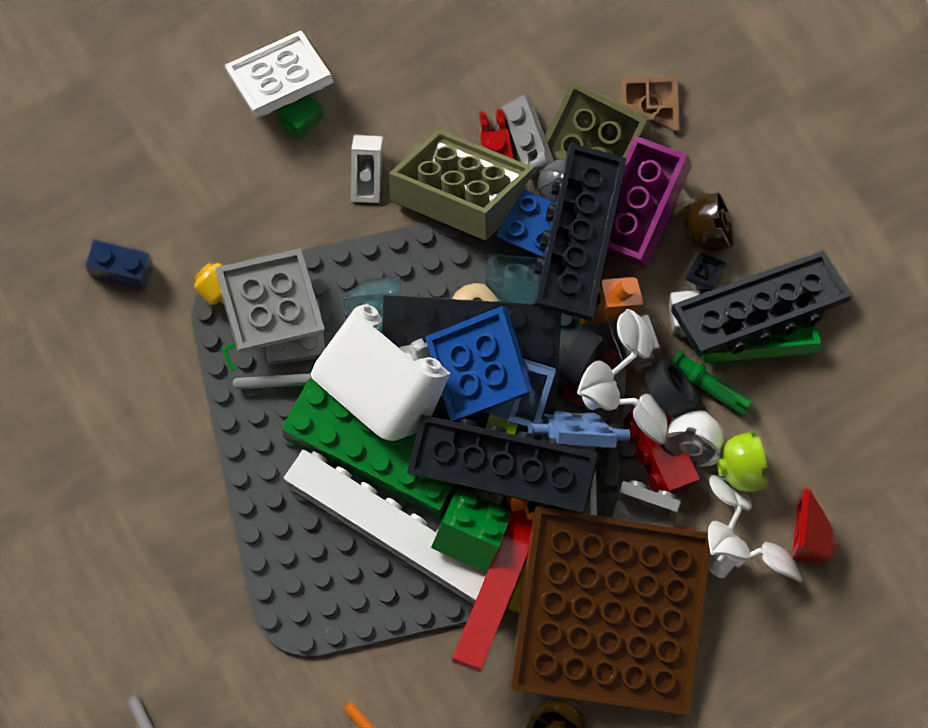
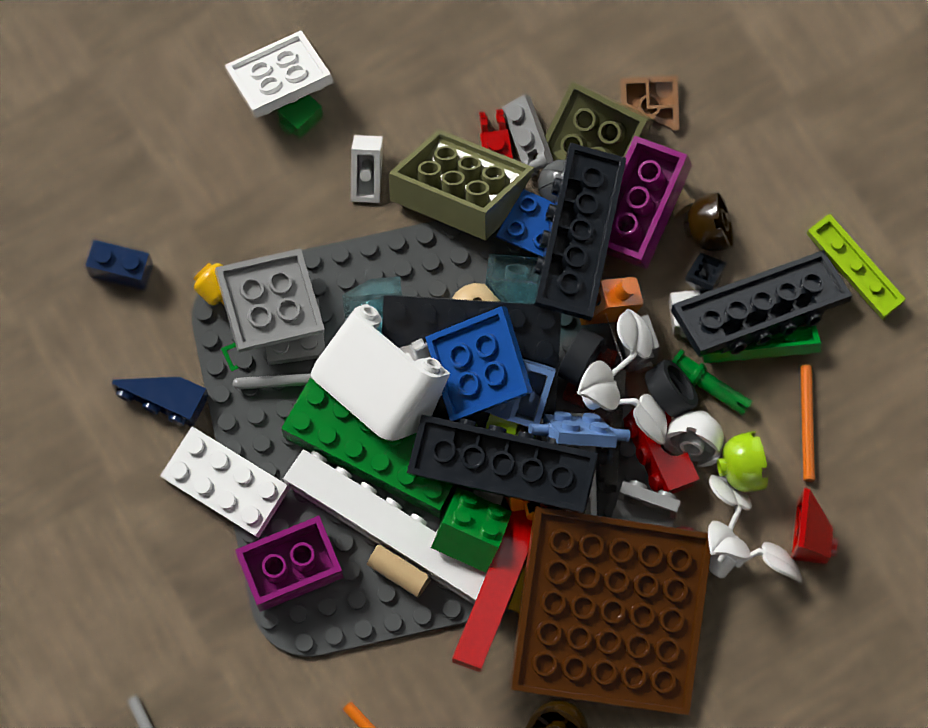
(169, 395): none -> dark blue slope
(225, 481): none -> white plate
(289, 563): none -> magenta brick
(398, 571): none -> tan brick
(807, 423): none -> orange bar
(856, 266): none -> lime plate

